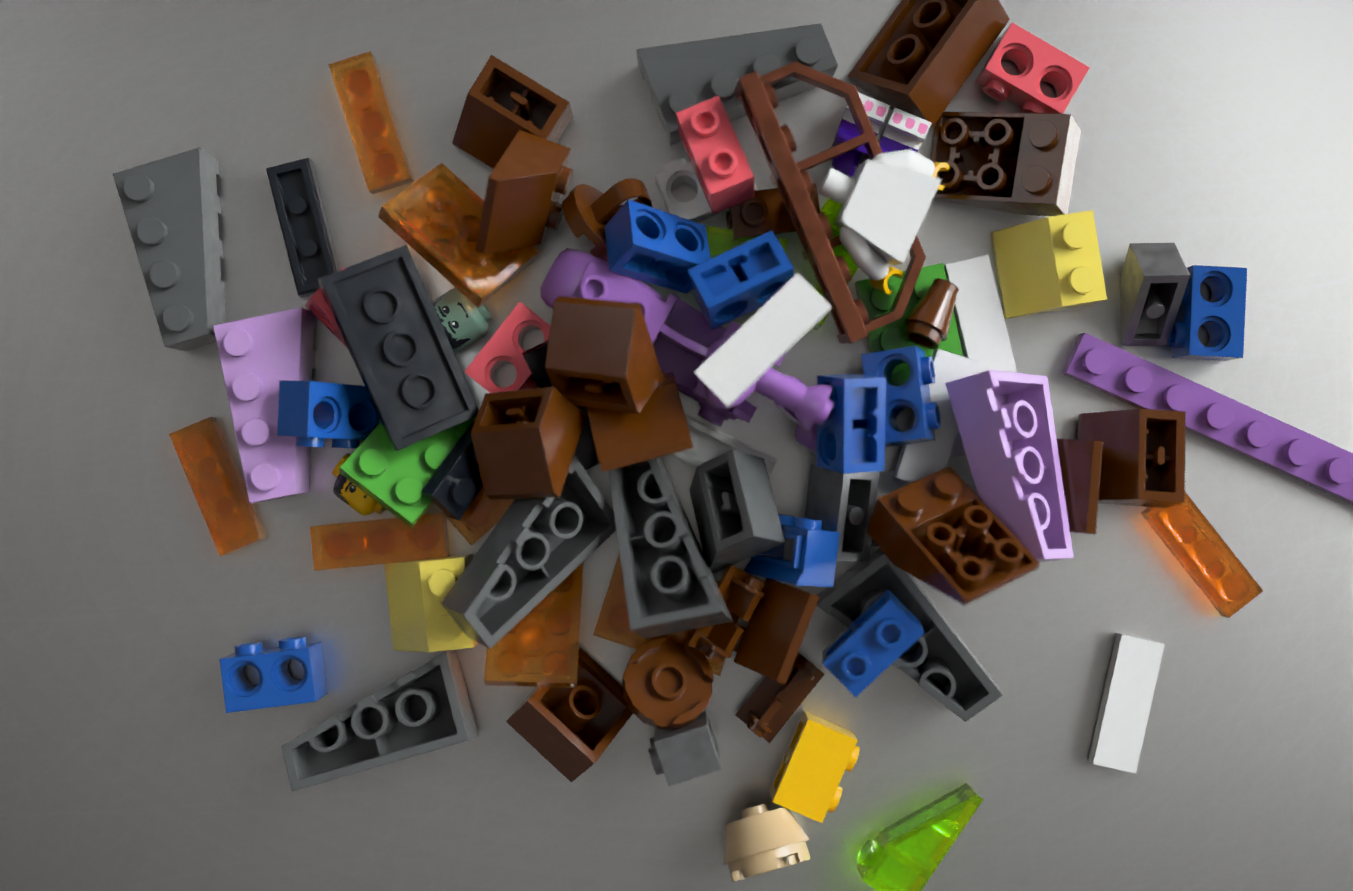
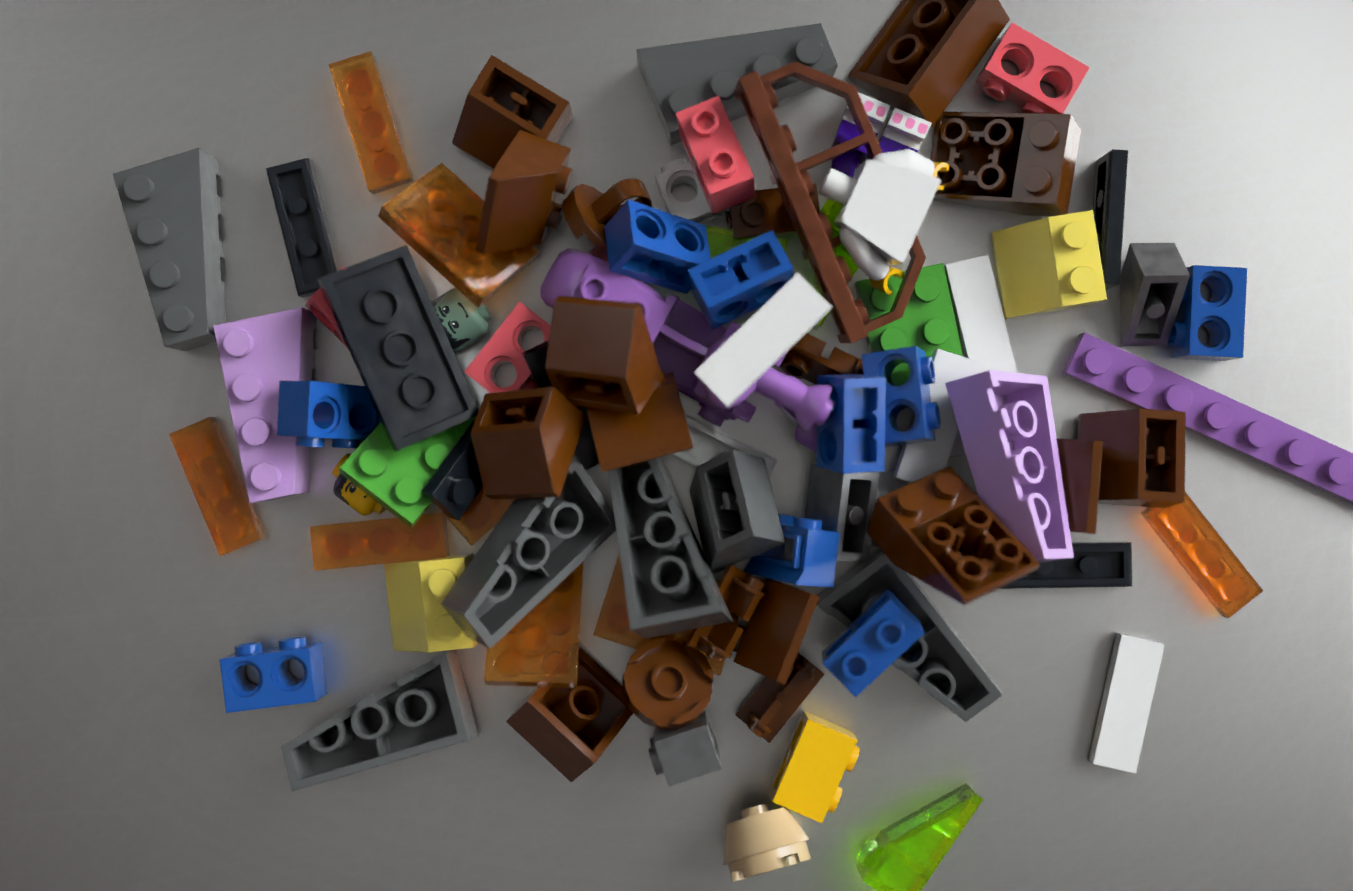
(806, 362): none -> reddish brown hinge
(932, 315): reddish brown cone -> none
(1092, 566): none -> black tile
(1109, 212): none -> black tile

